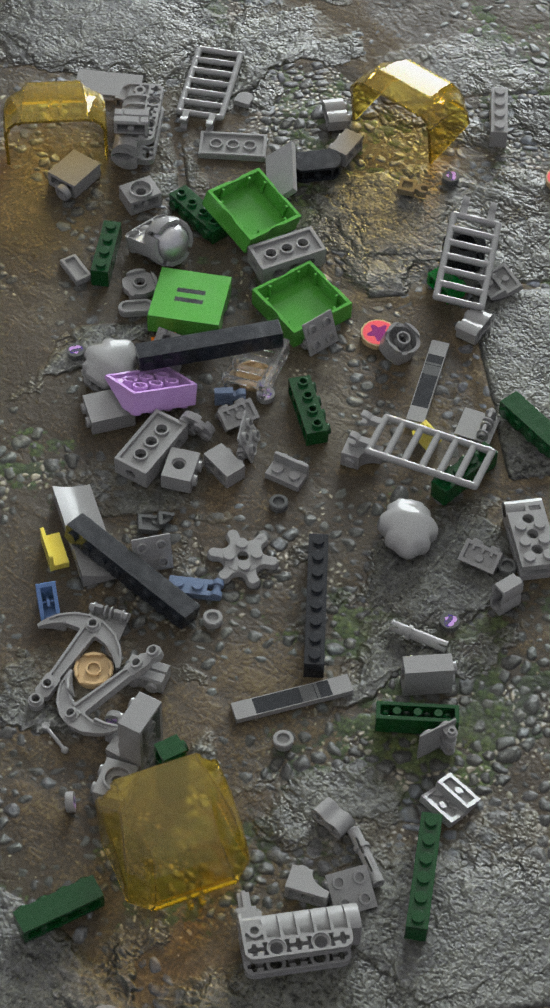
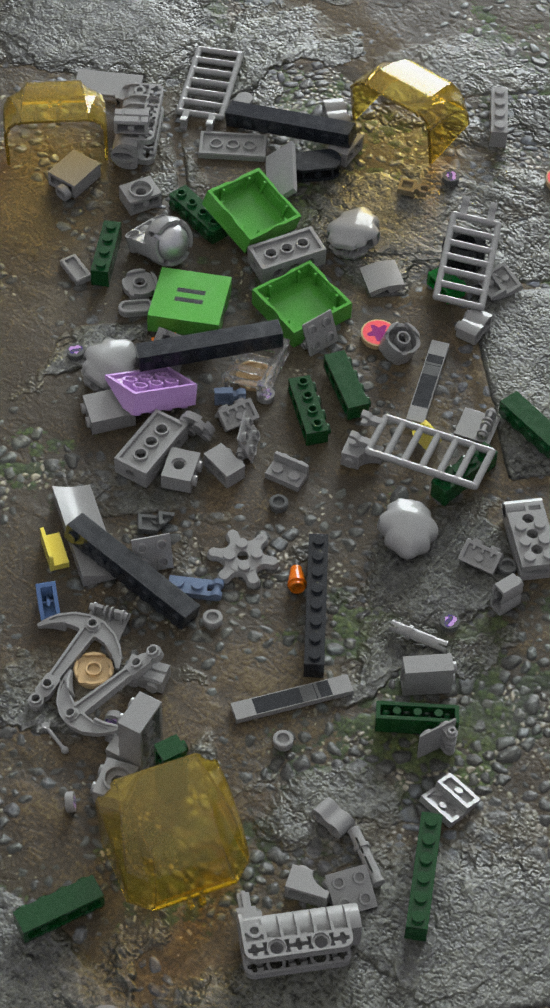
(291, 124): none -> black brick
(296, 581): none -> orange cone
(346, 384): none -> dark green brick
(353, 233): none -> light grey piece
(382, 277): none -> light grey slope

